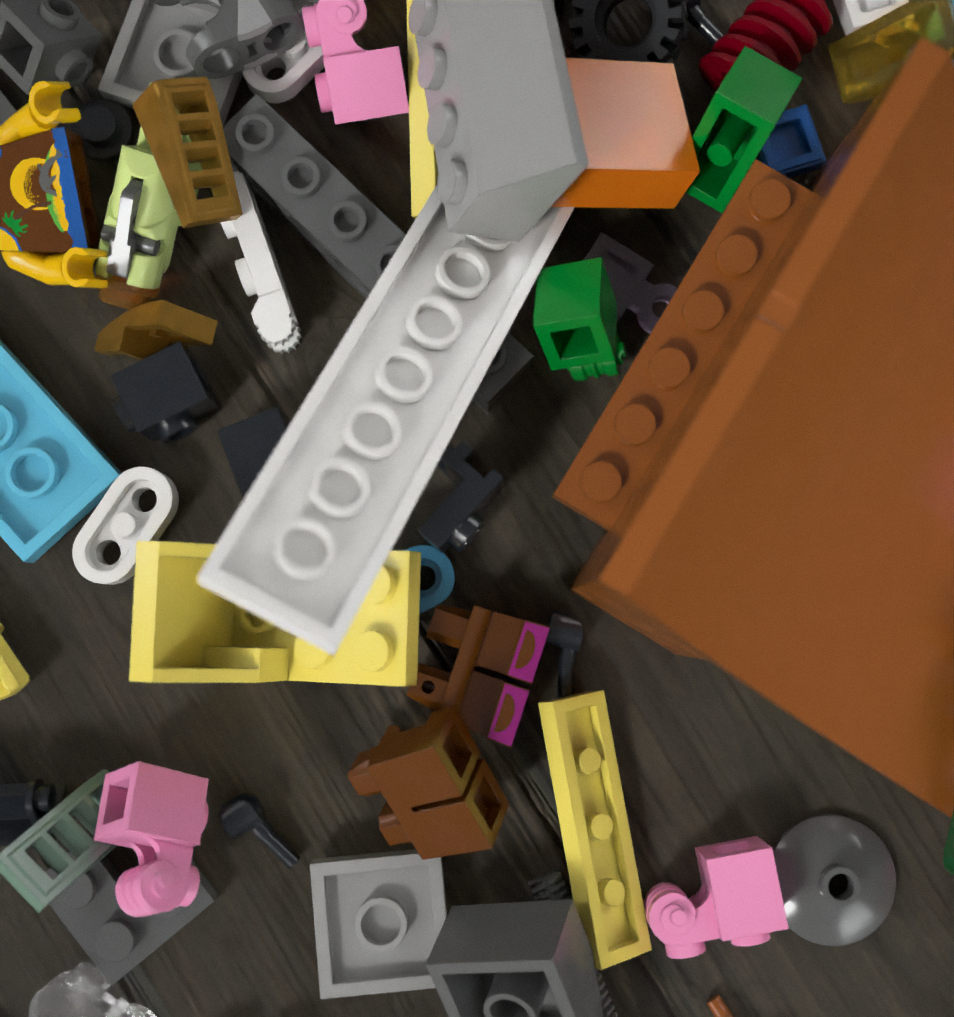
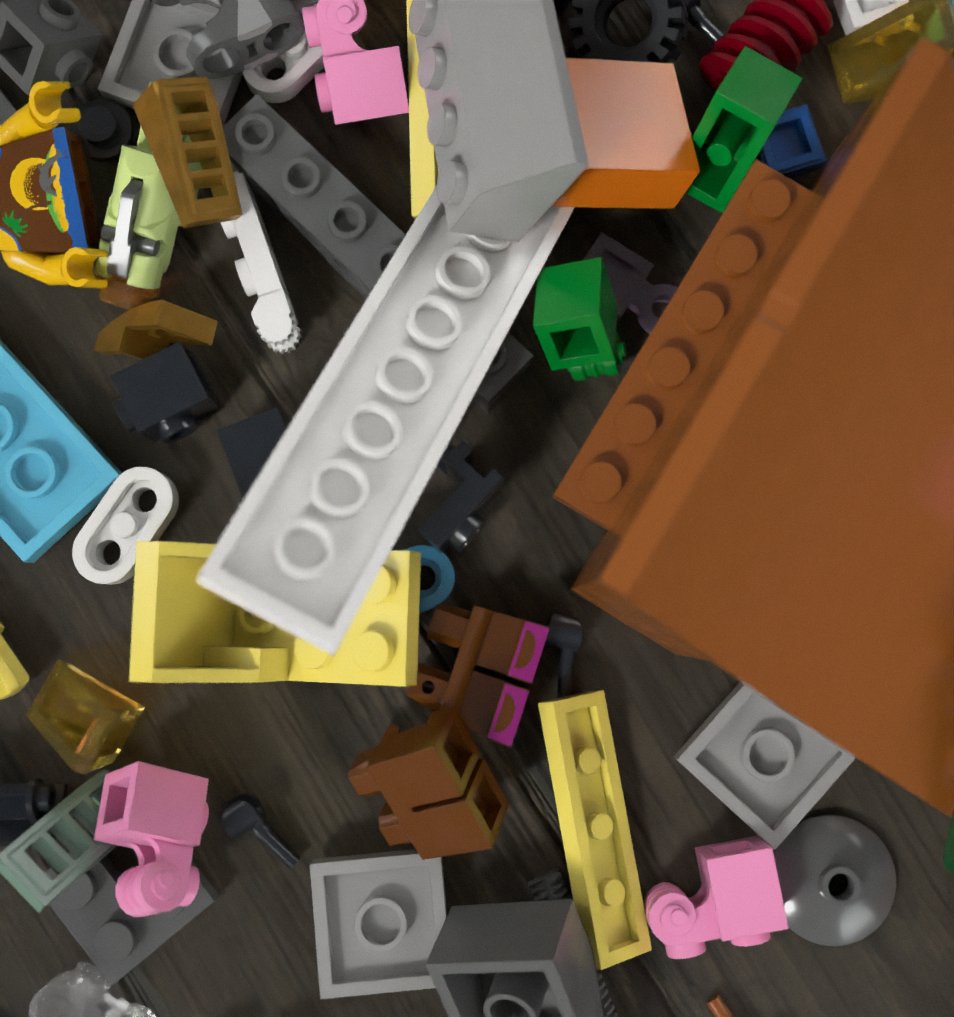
(83, 717): none -> clear yellow slope
(762, 763): none -> light grey plate

